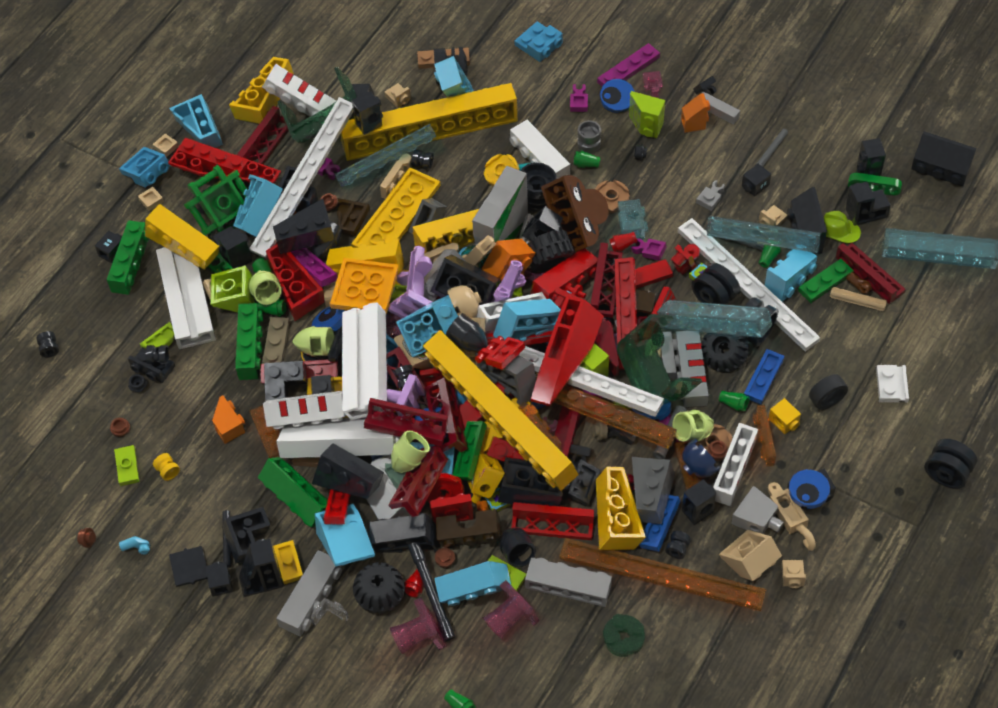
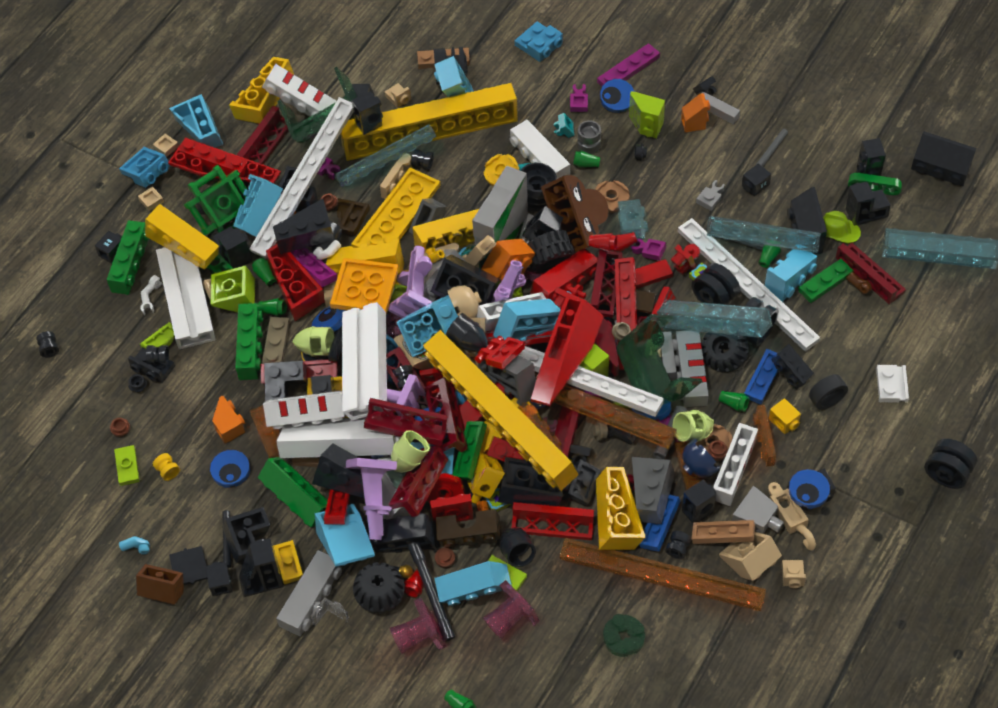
(86, 537): copper plate -> none
(154, 283): none -> white arm
(159, 584): none -> reddish brown brick
(230, 468): none -> blue tile
(264, 287): yellowish green helmet -> none
(329, 252): none -> white arm
(372, 473): none -> lavender piece
(405, 571): none -> pearl gold piece
(435, 255): none -> yellow arm
(564, 126): none -> teal tile
(568, 581): light grey brick -> none
(604, 241): none -> red cone
(620, 330): none -> dark tan plate
(653, 82): clear pink plate -> none
(723, 532): none -> medium nougat plate
(772, 216): tan bracket -> none
(792, 366): none -> black bracket
(859, 299): tan axle -> none

